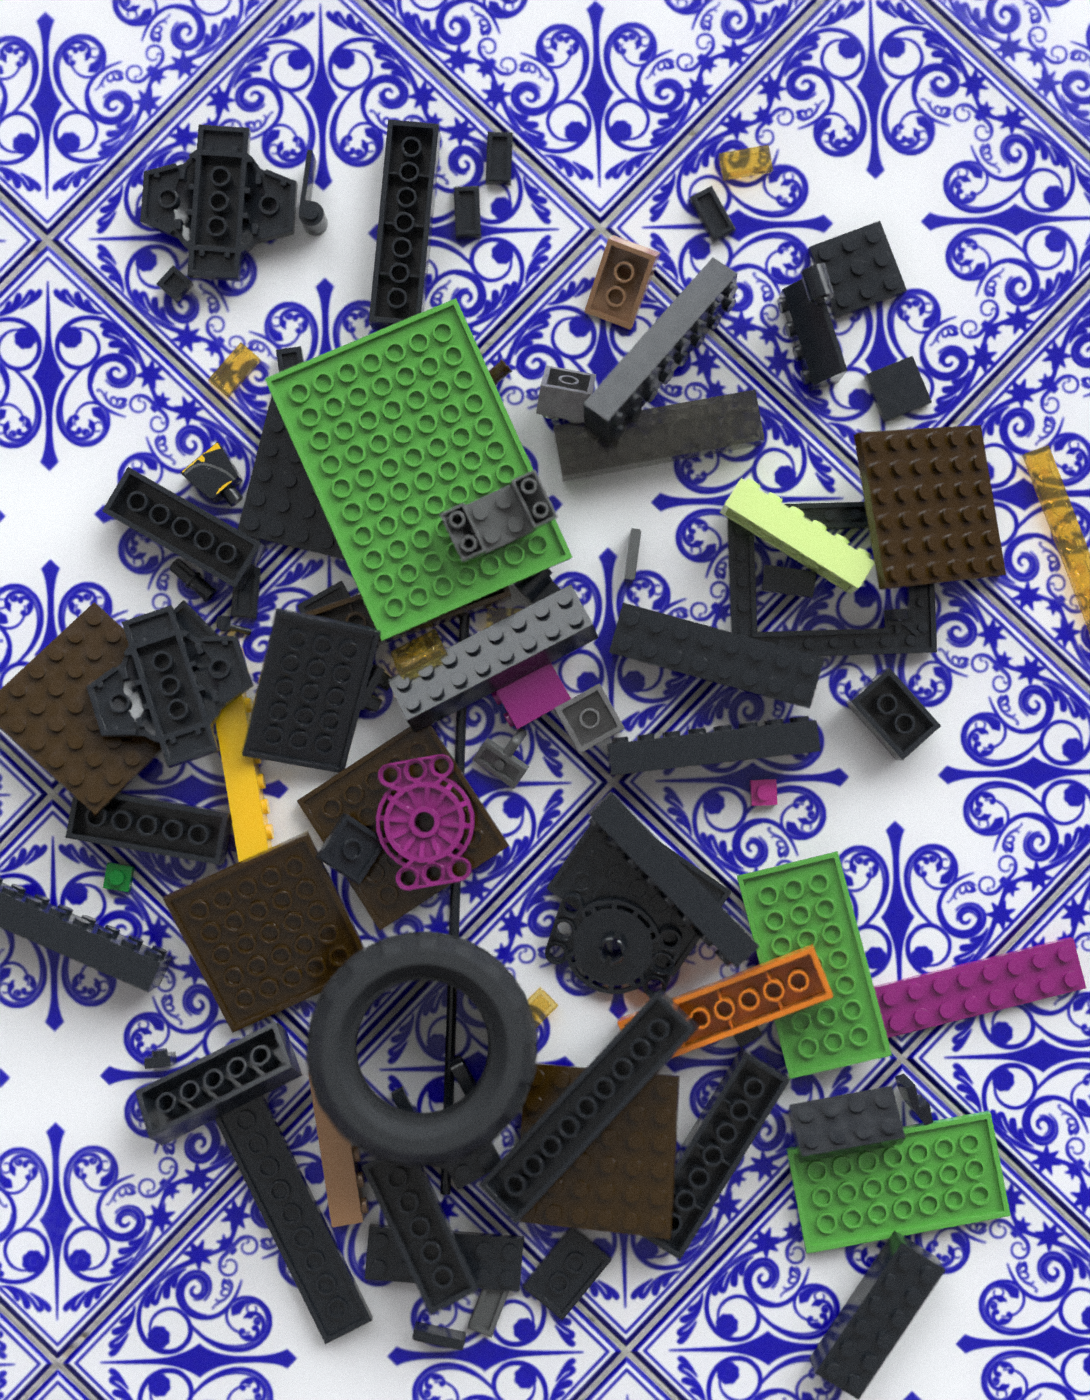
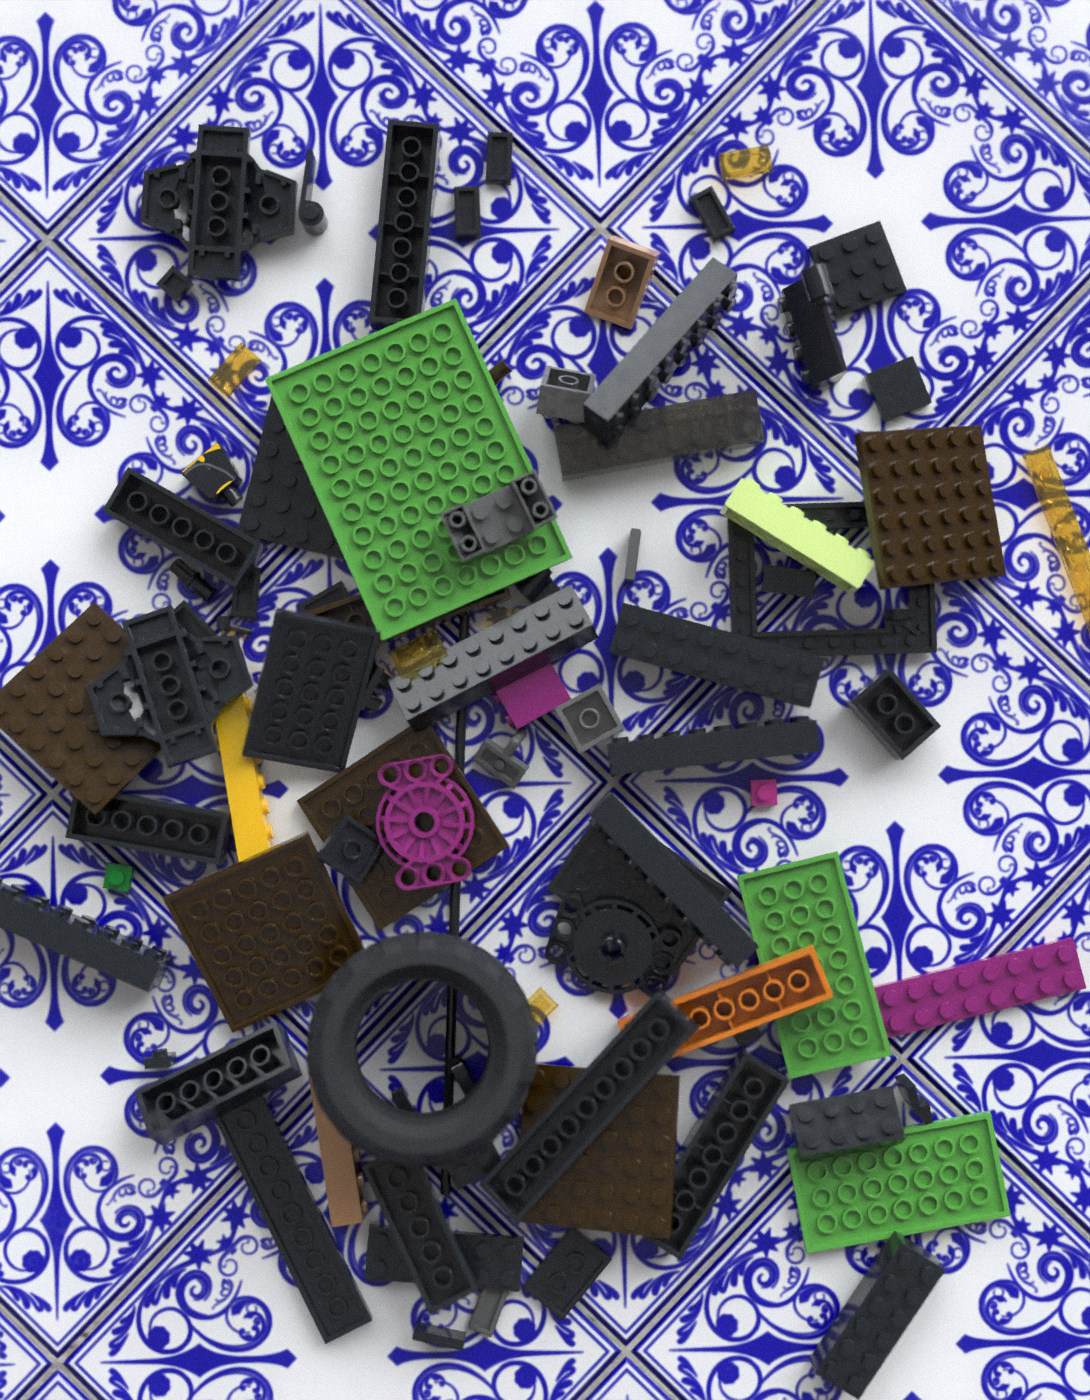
(289, 357): black plate -> none

